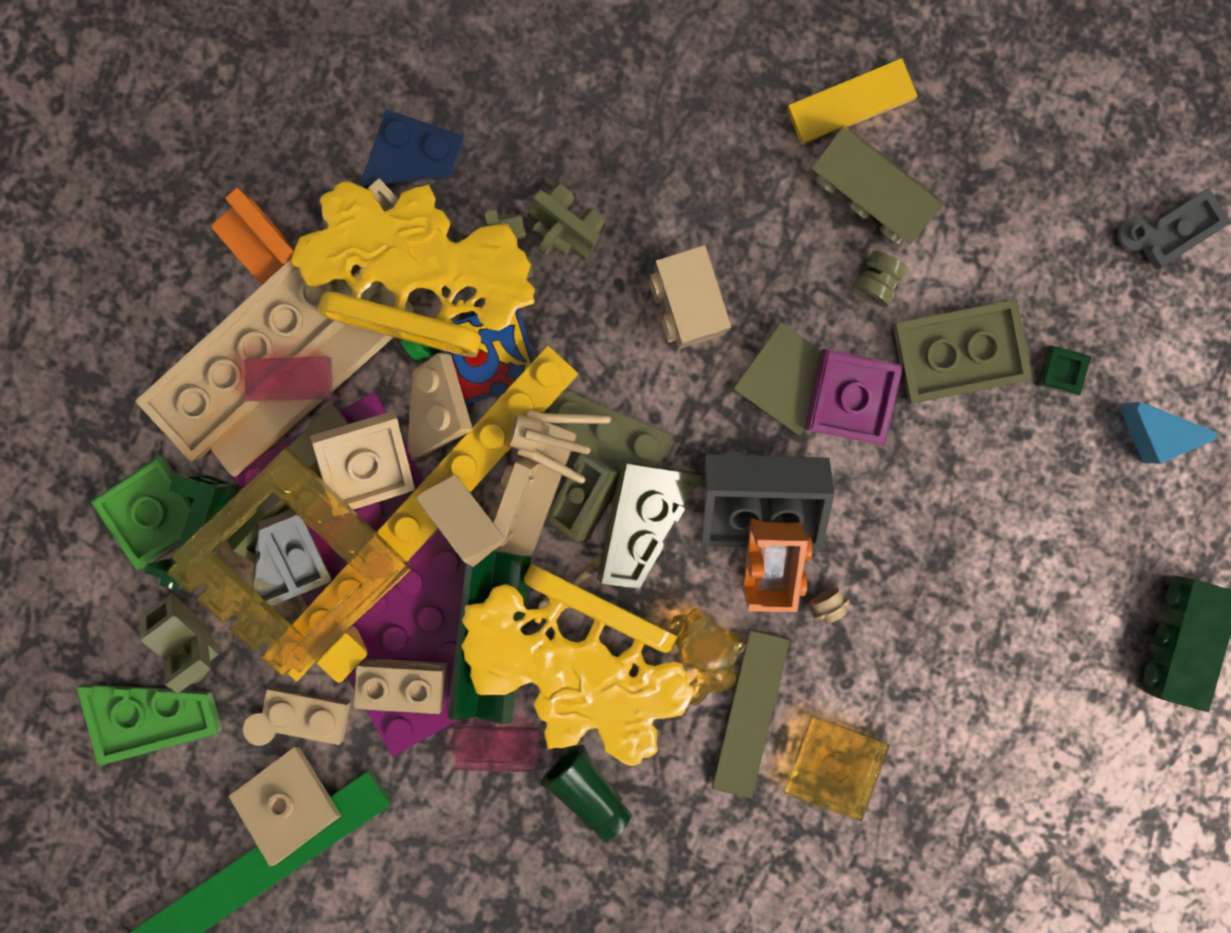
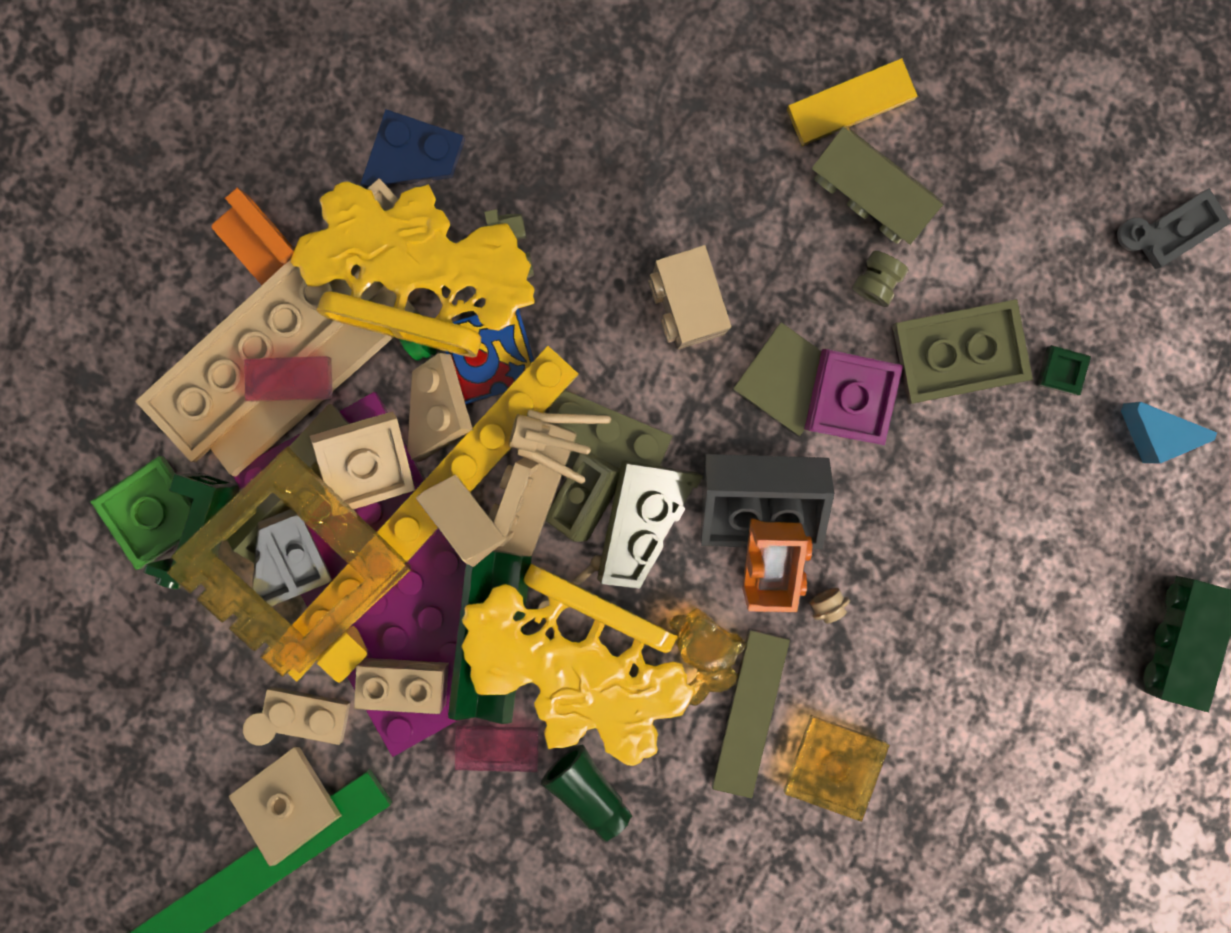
(144, 719): bright green wing -> none
(179, 640): olive brick -> none
(562, 228): olive hips -> none

